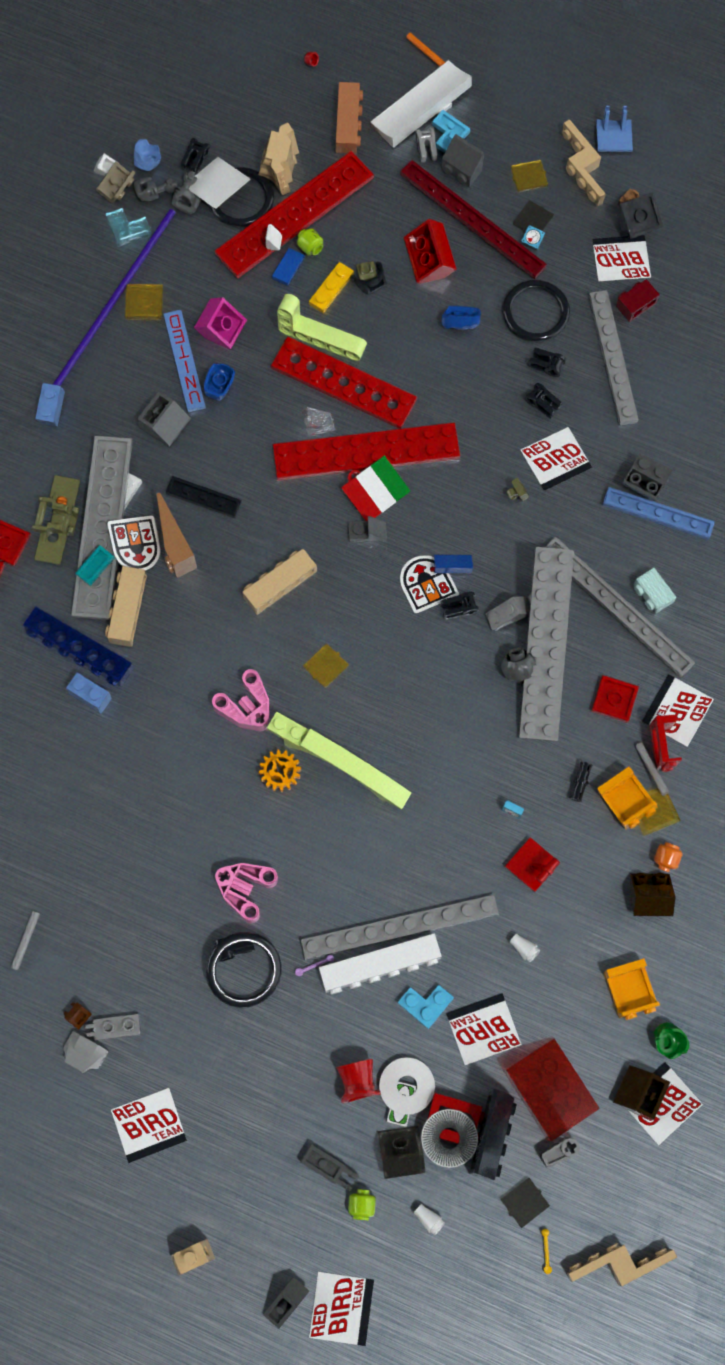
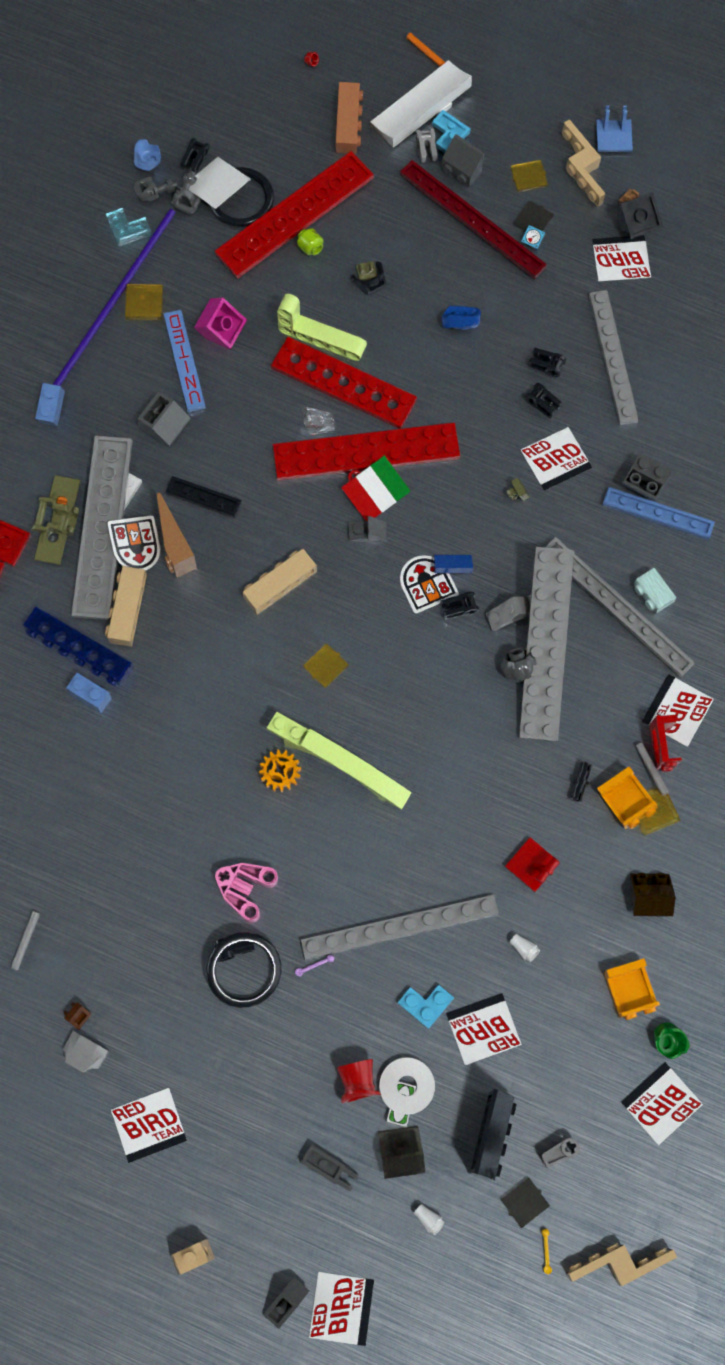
(95, 565): teal tile -> none
(104, 164): white slope -> none
(114, 1027): light grey hinge -> none
(115, 182): dark tan bracket -> none
(218, 381): blue piece -> none
(235, 715): bright pink connector -> none
(273, 238): white slope -> none
(280, 158): tan slope -> none
(288, 267): blue tile -> none
(331, 287): yellow plate -> none
(362, 1205): lime head -> none
(380, 963): white brick -> none
(430, 252): red slope -> none
(431, 1134): sticker -> none
(472, 1109): red panel -> none
(513, 809): medium azure tile -> none
(533, 284): black wedge -> none
(551, 1090): clear red slope -> none
(615, 699): red tile -> none
(637, 300): dark red brick -> none
(641, 1092): dark brown slope -> none
(668, 856): orange head -> none

